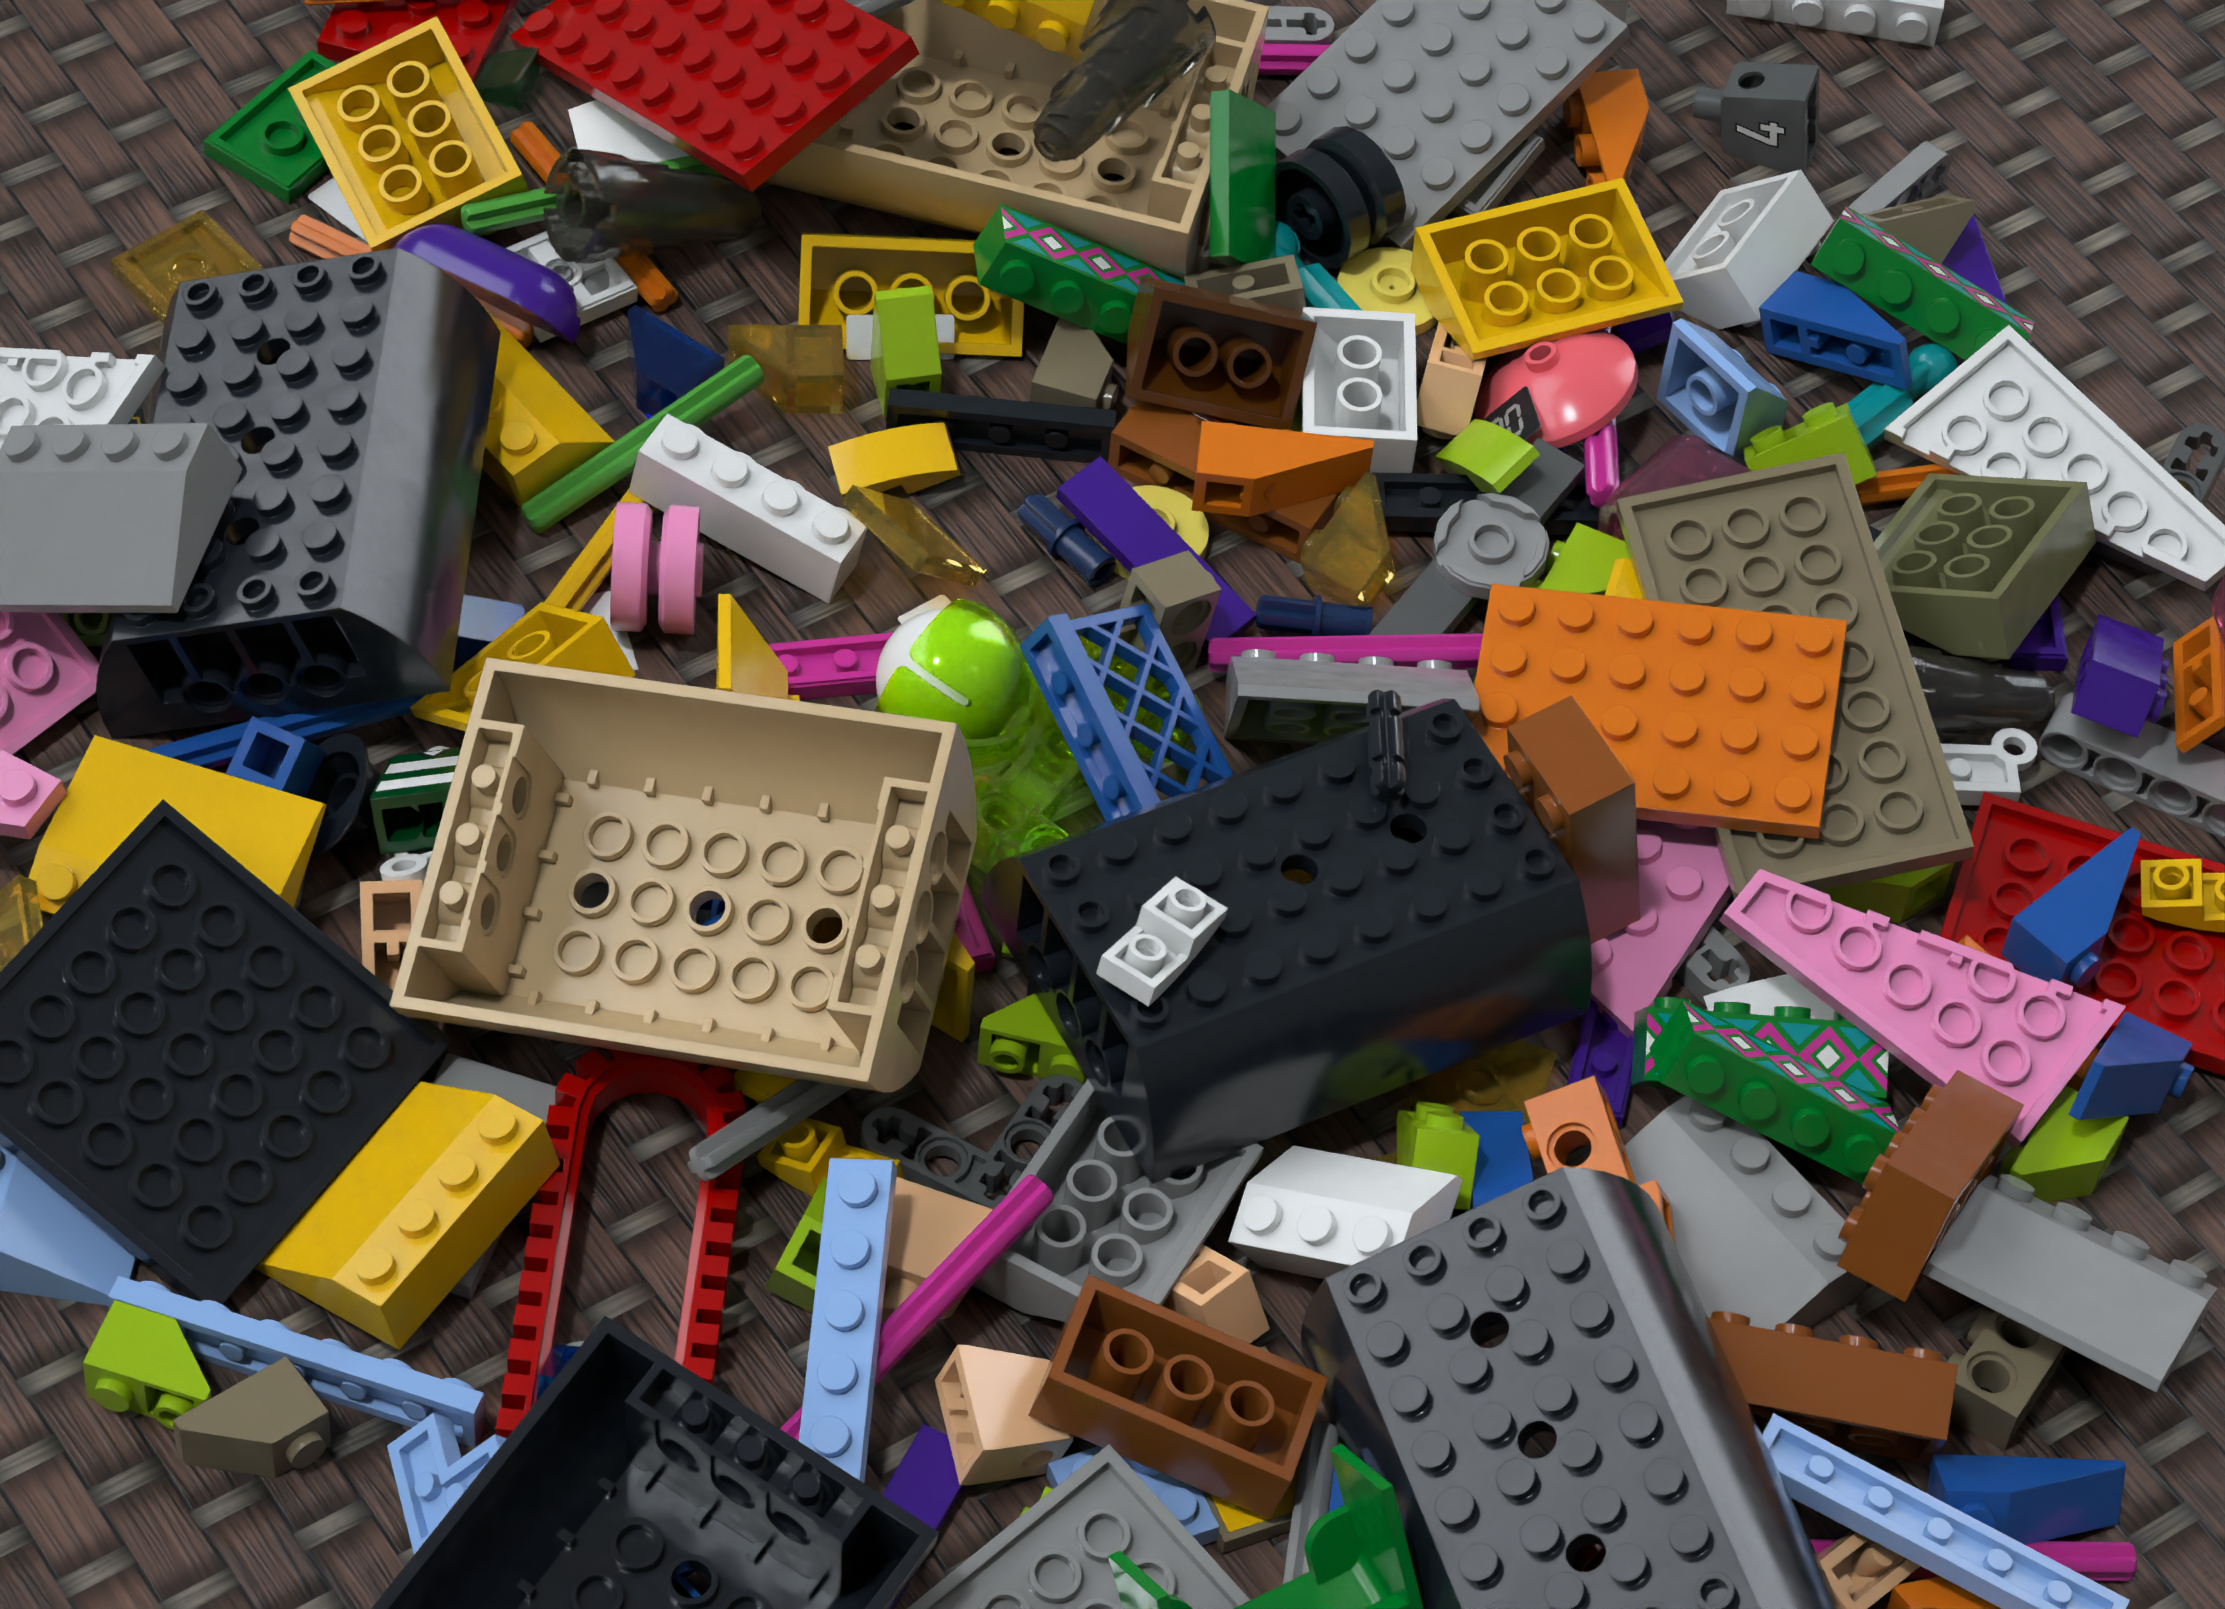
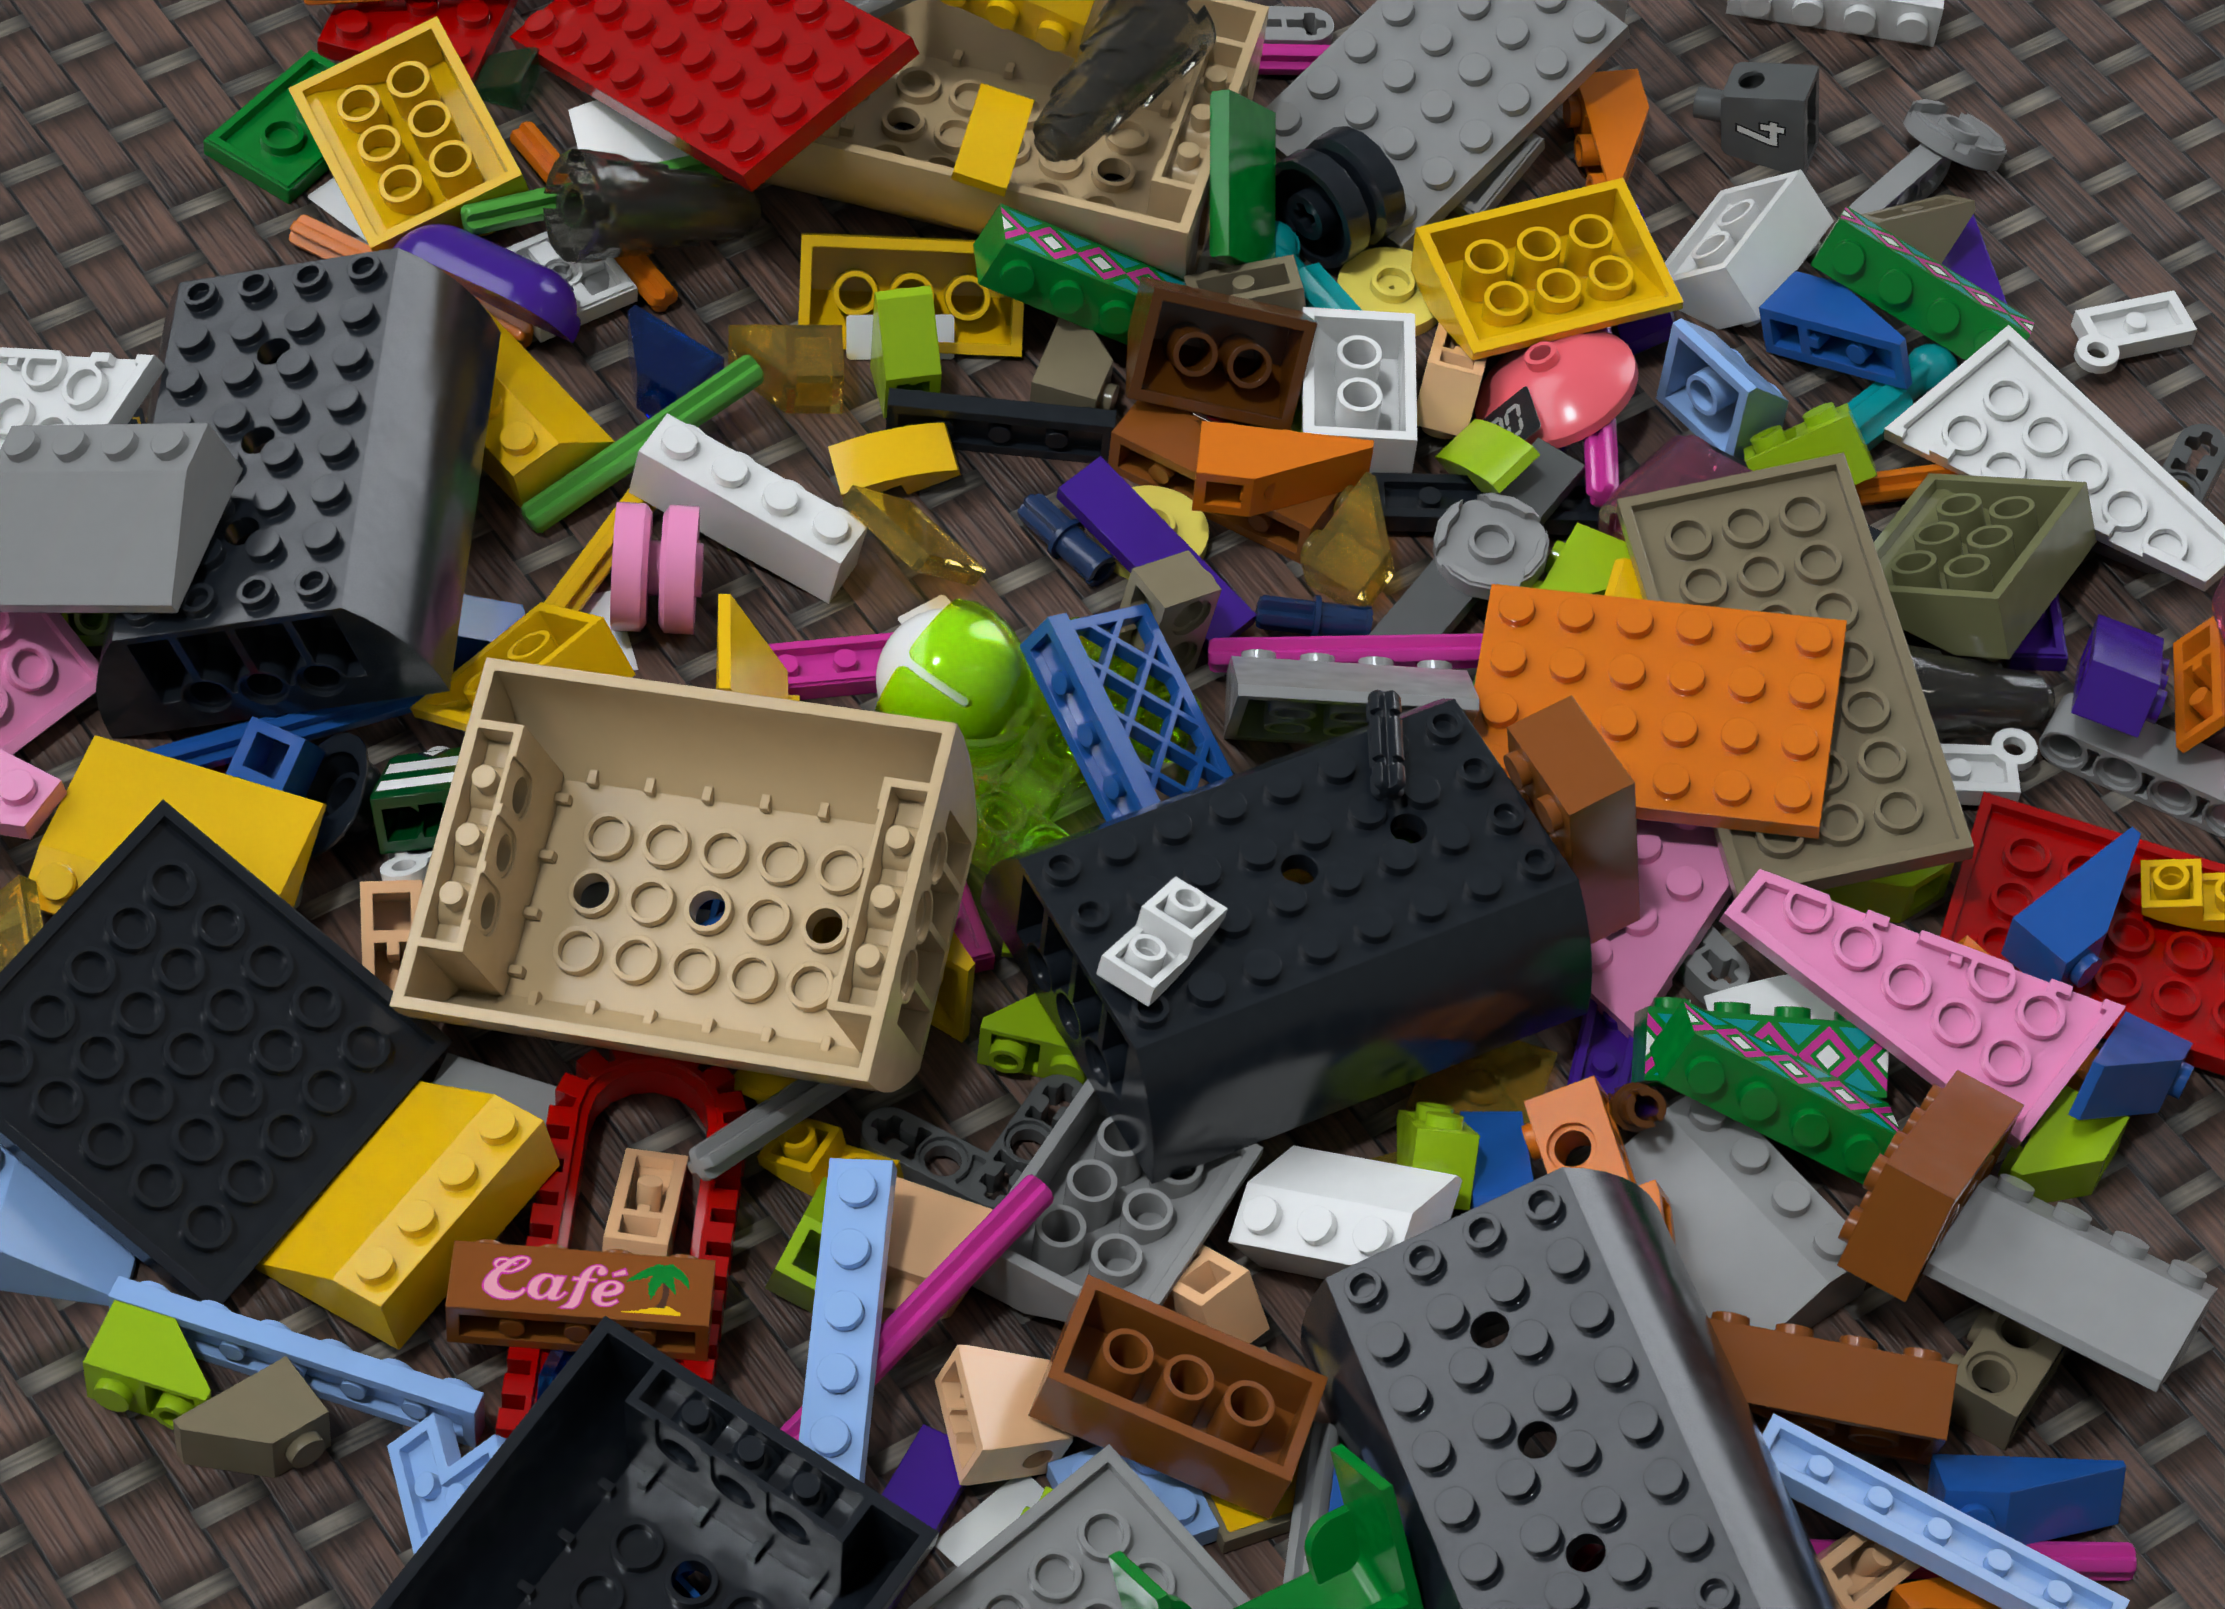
(179, 254): clear yellow tile -> none
(560, 1295): none -> dark orange brick
(646, 1203): none -> light nougat slope
(988, 1519): none -> white sticker
(992, 139): none -> yellow slope
(1648, 1106): none -> reddish brown pin
(1958, 139): none -> light grey tile
(2130, 330): none -> white hinge

